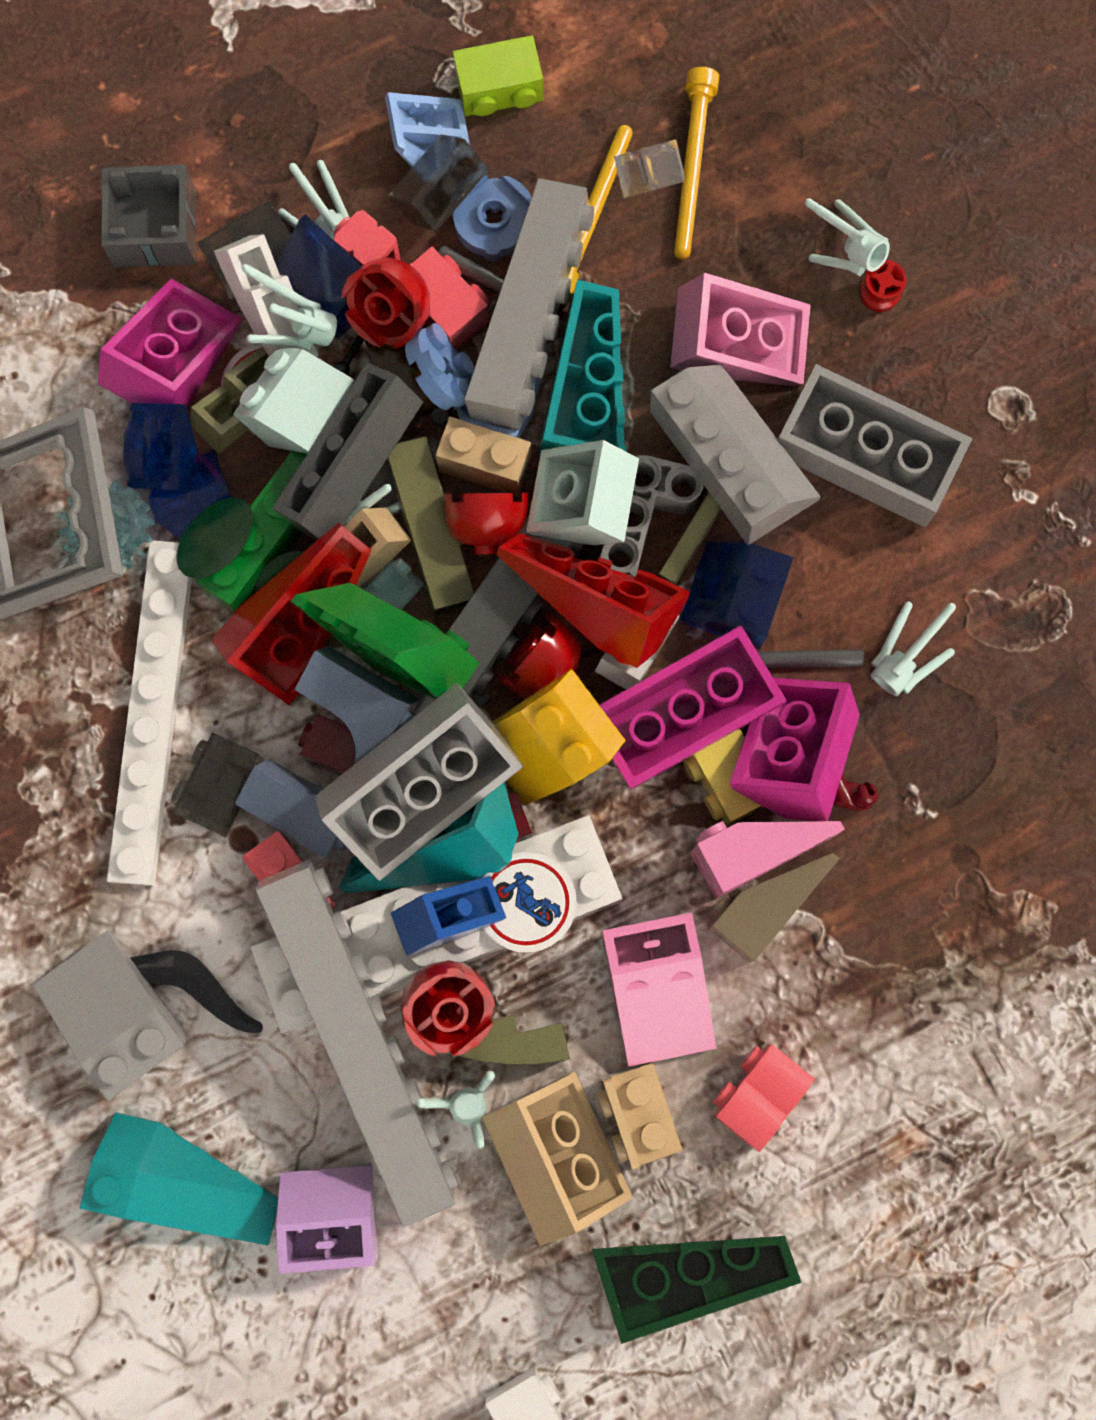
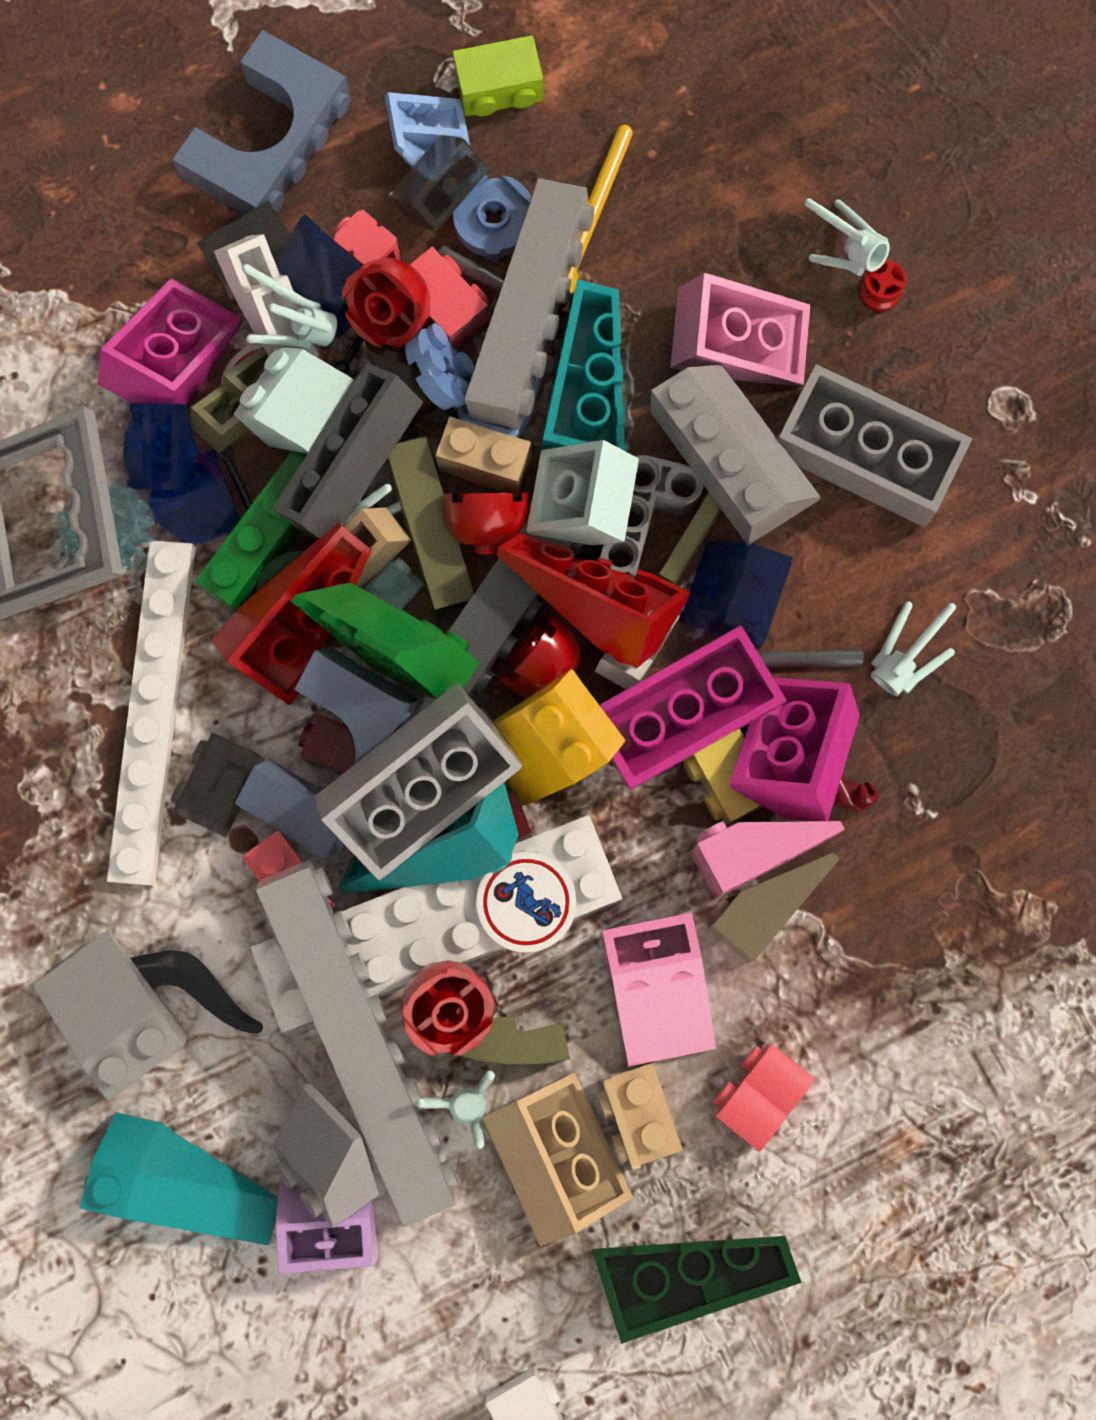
(148, 216): dark grey container -> none
(214, 538): dark green sticker -> none
(226, 457): none -> black hinge
(251, 178): none -> sand blue arch
(324, 1159): none -> light grey slope
(328, 219): light aqua plant -> none
(447, 915): blue slope -> none
(649, 168): clear panel -> none
(701, 87): yellow piece -> none

